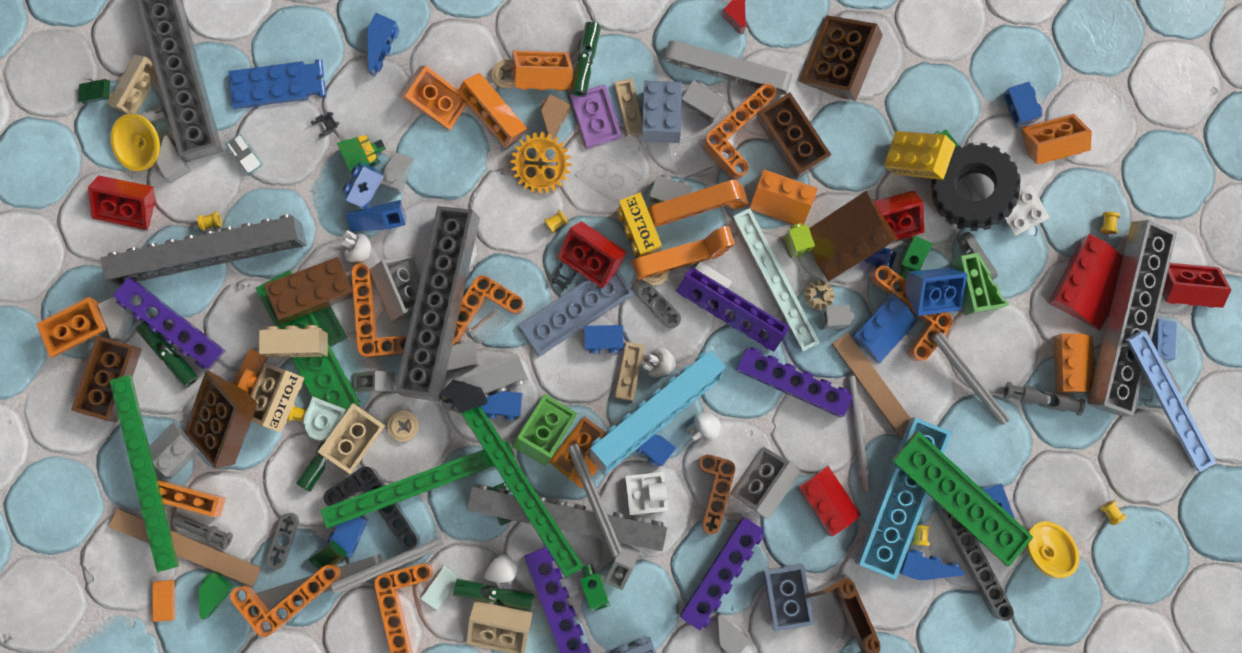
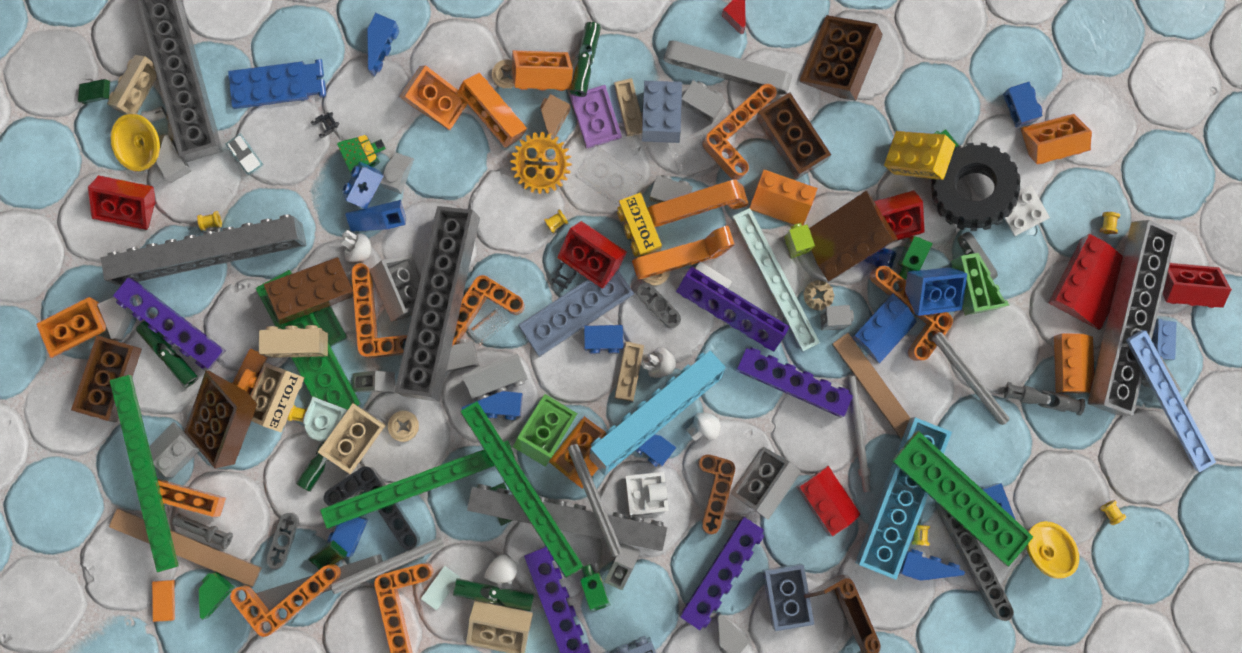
(462, 397): black slope -> none

